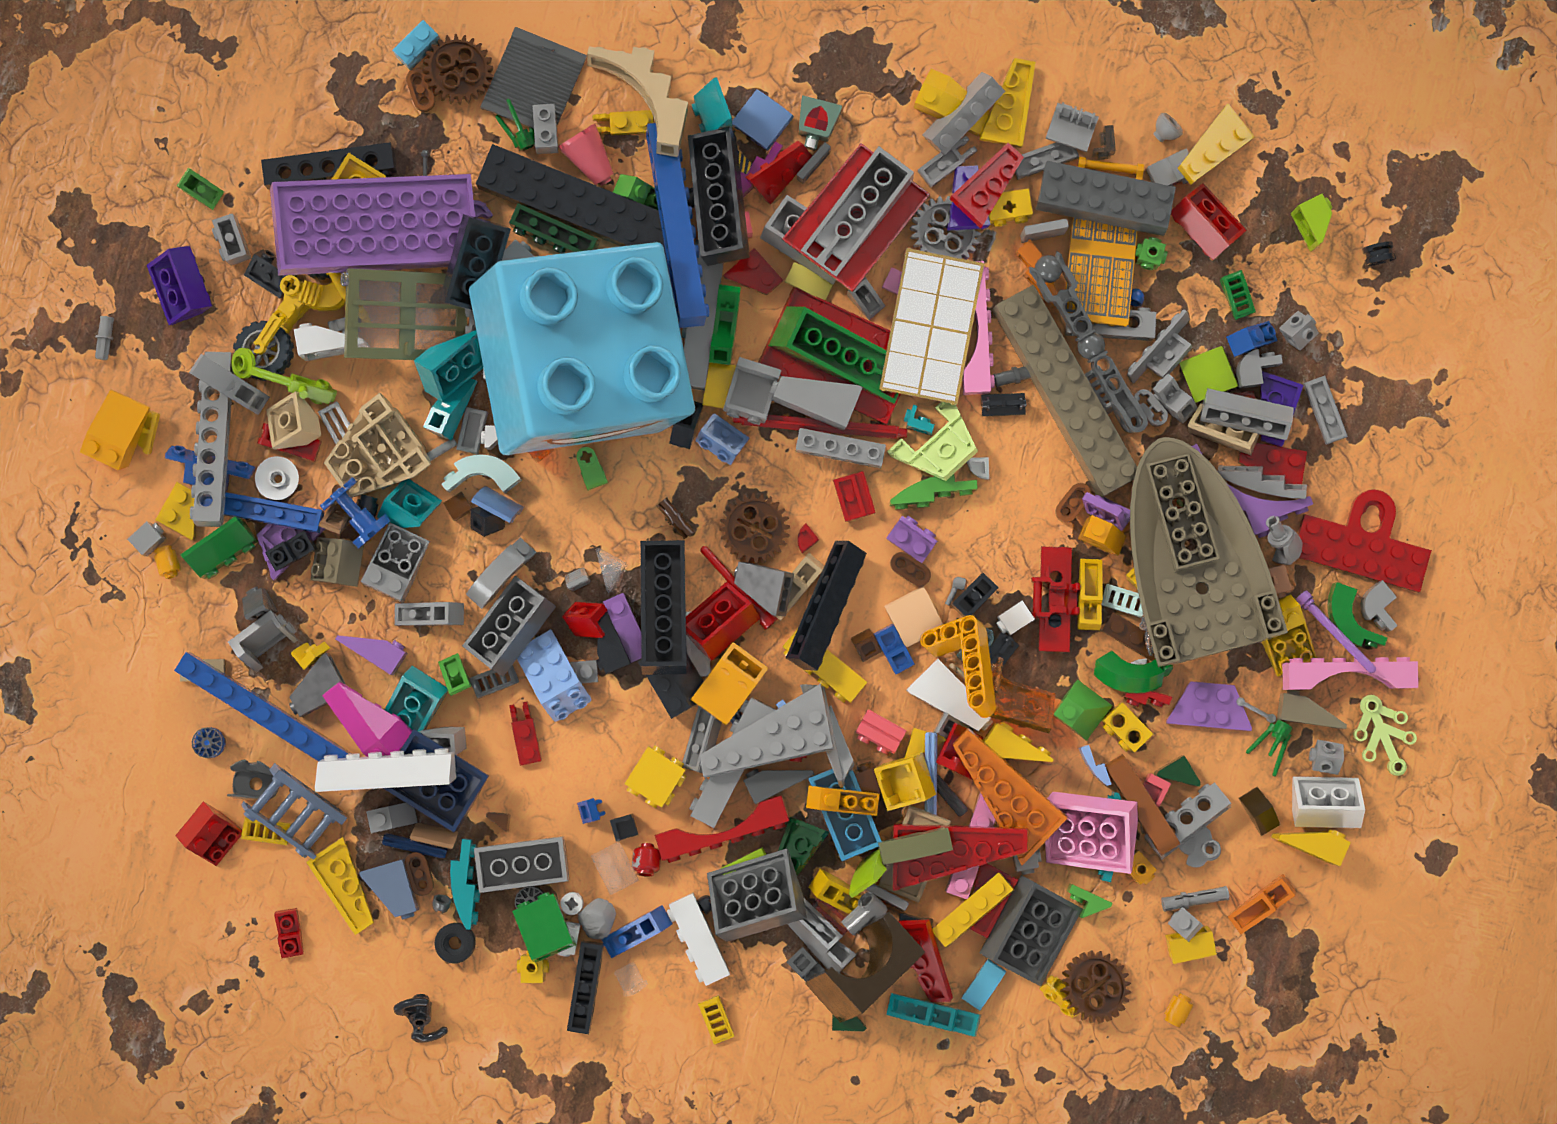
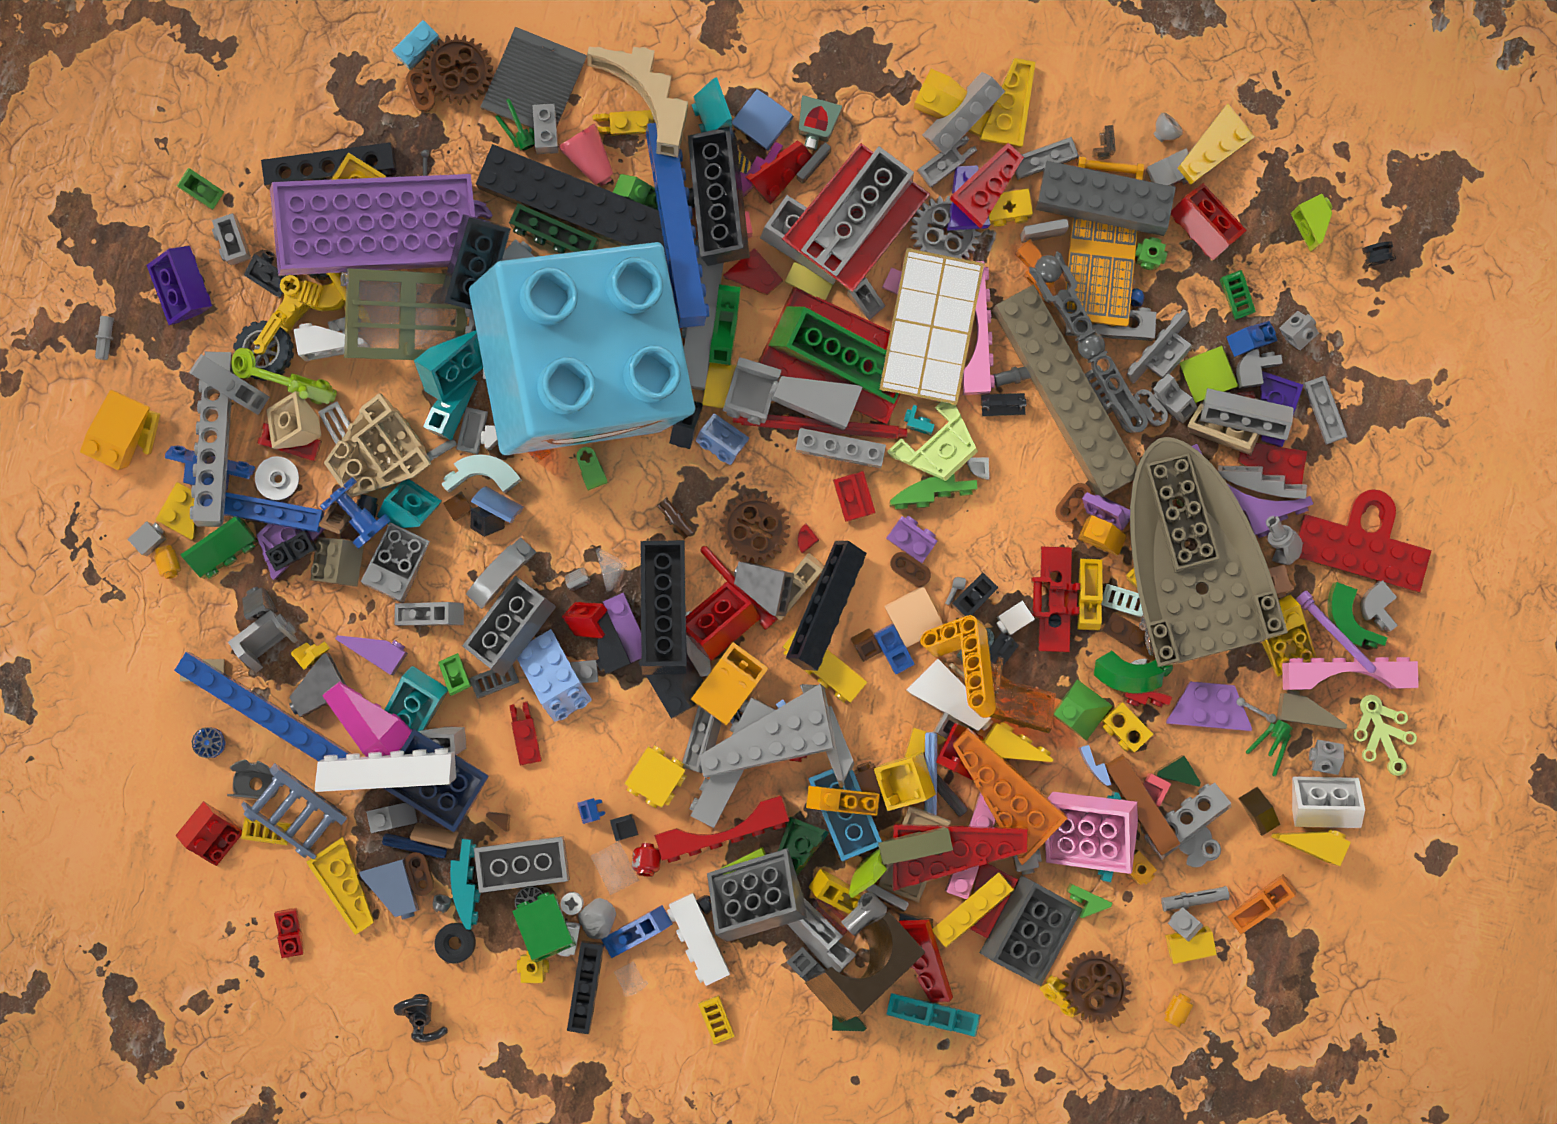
(770, 782): dark grey slope -> none
(880, 731): coral brick -> none
(983, 984): medium azure slope -> none
(1072, 127): light grey hinge -> none

